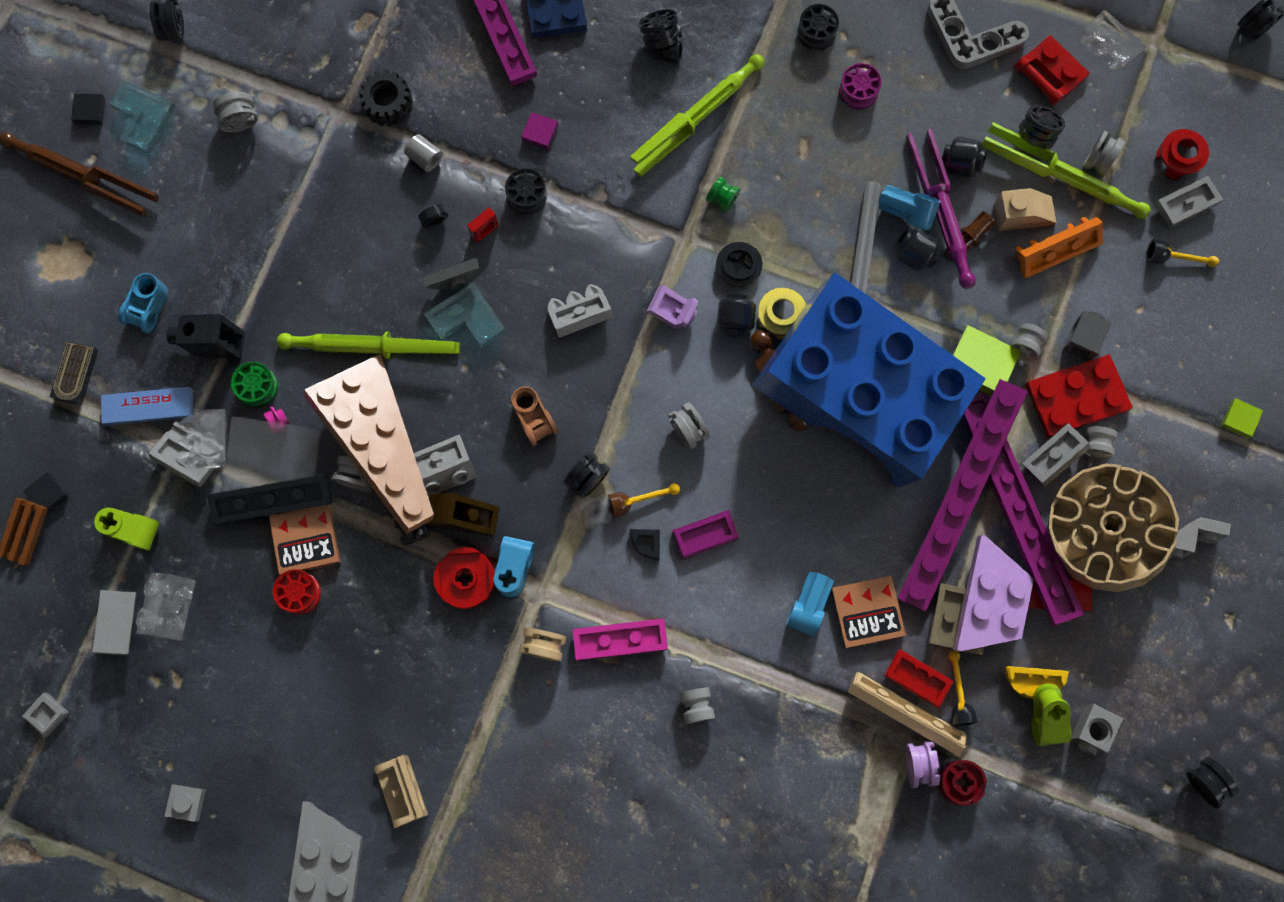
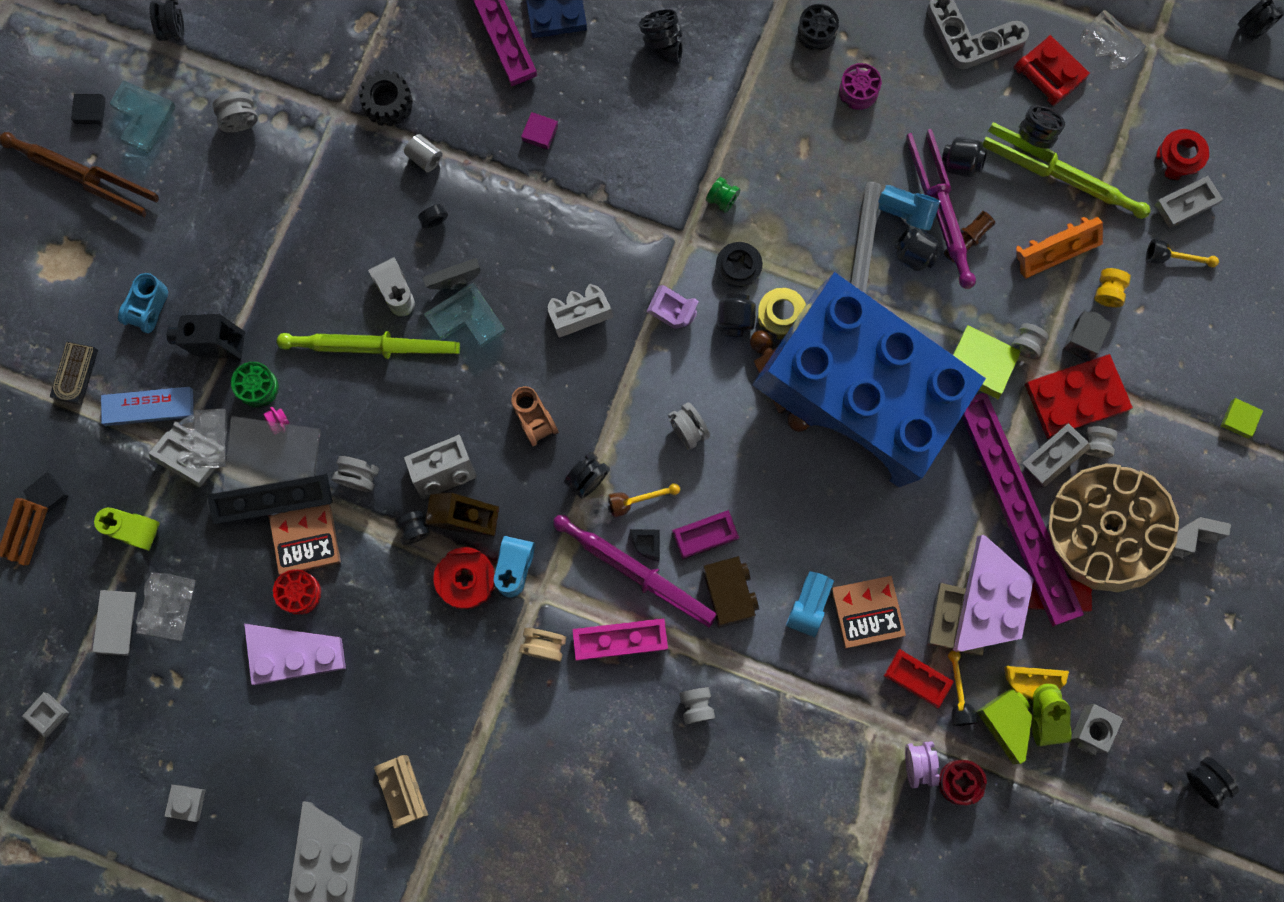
(290, 654): none -> lavender wing
(368, 425): wing -> none
(392, 285): none -> light grey piece
(483, 225): red tile -> none
(526, 192): black wheel -> none
(648, 579): none -> magenta piece
(684, 124): lime piece -> none
(730, 591): none -> dark brown brick
(908, 713): tan tile -> none
(962, 495): magenta plate -> none
(1009, 723): none -> lime slope
(1024, 210): tan slope -> none
(1103, 153): light grey wheel -> none
(1112, 287): none -> yellow wheel

